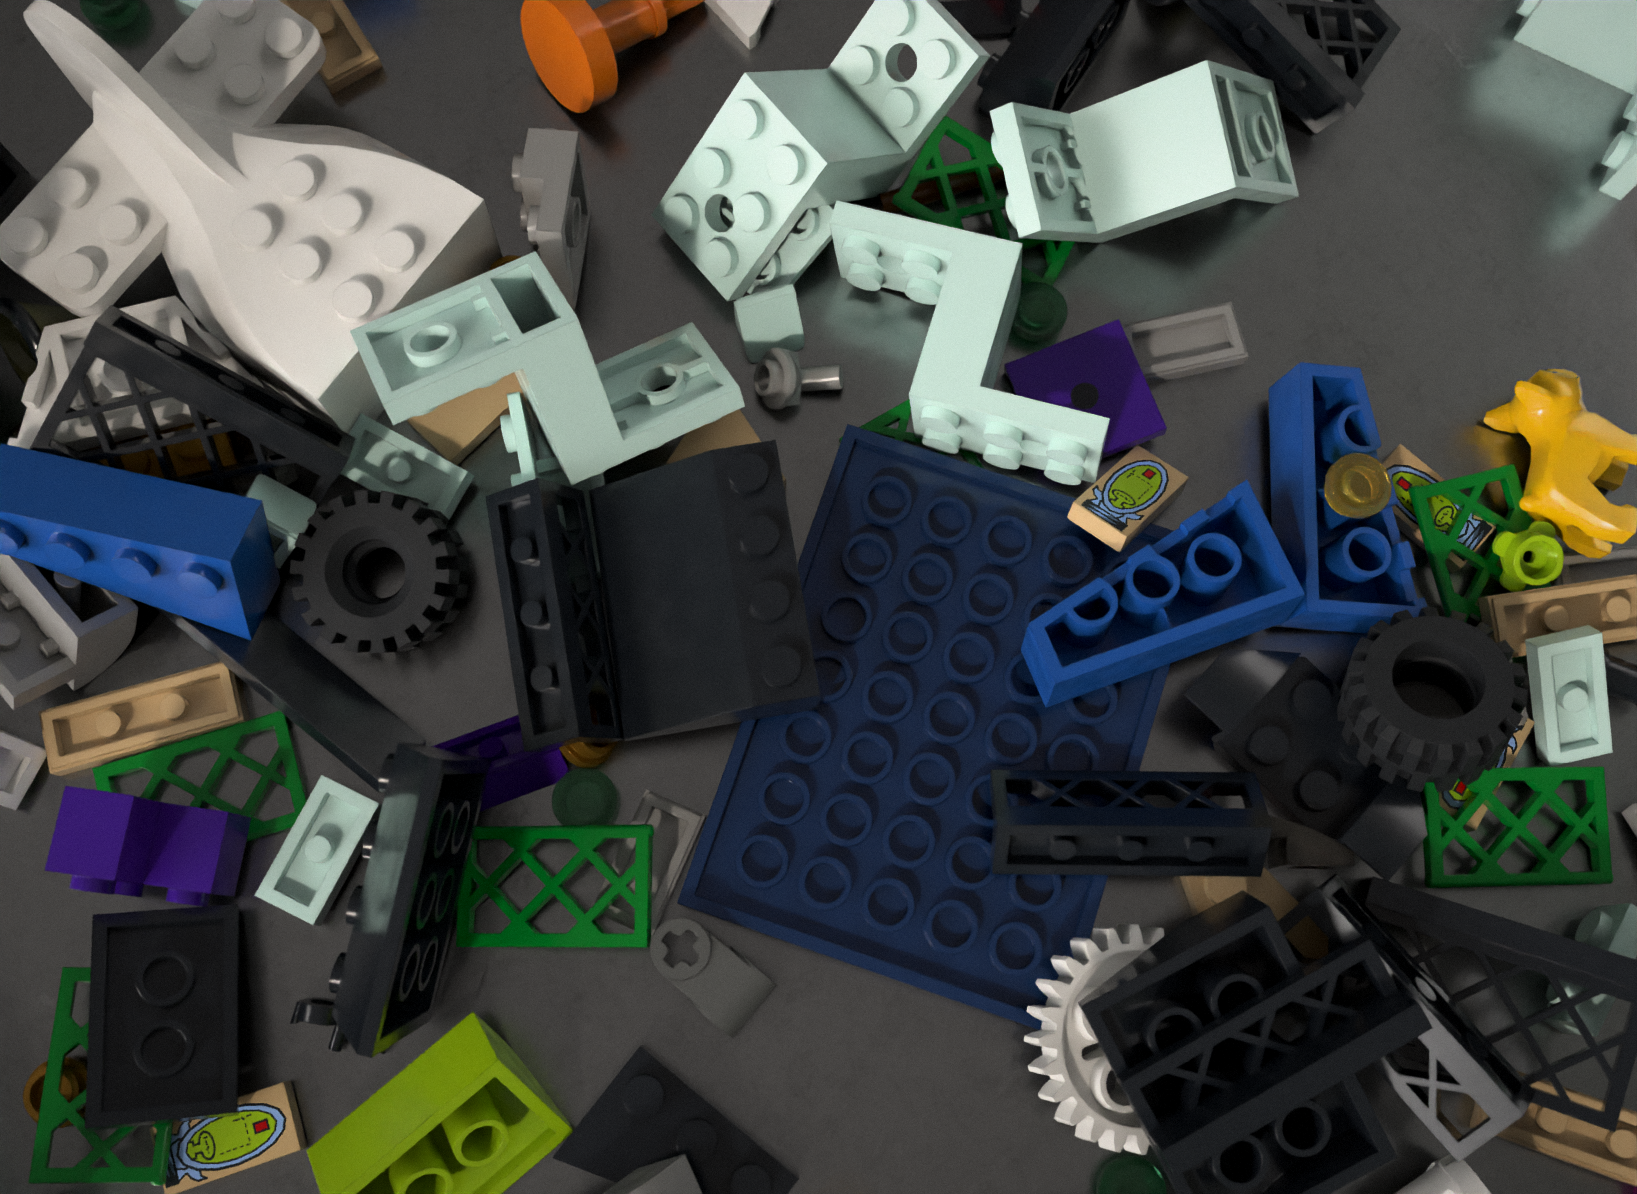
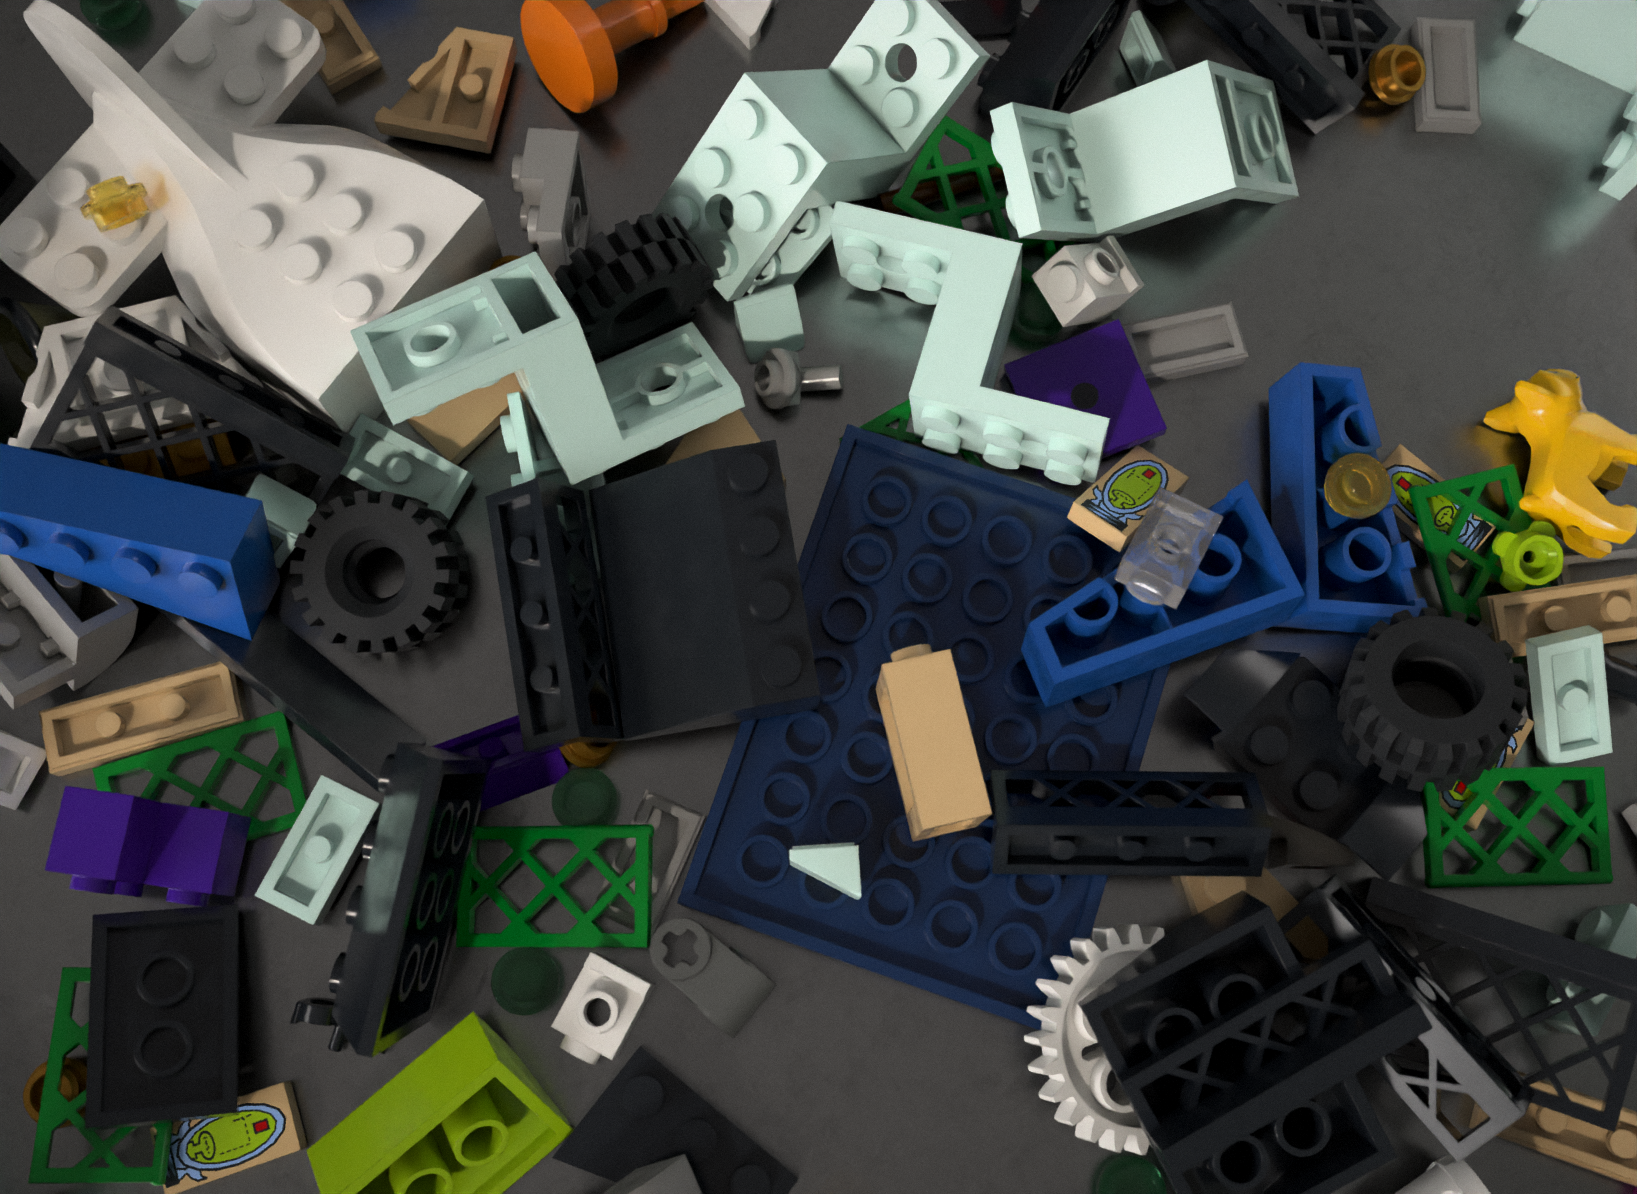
(115, 203): none -> clear yellow plate
(456, 93): none -> tan wing
(525, 981): none -> clear green plate
(623, 992): none -> white brick
(634, 283): none -> black tyre
(832, 864): none -> light aqua slope
(931, 743): none -> tan window
(1087, 281): none -> white brick
(1145, 51): none -> light aqua slope
(1177, 527): none -> clear brick
(1396, 73): none -> pearl gold plate
(1451, 85): none -> light grey tile

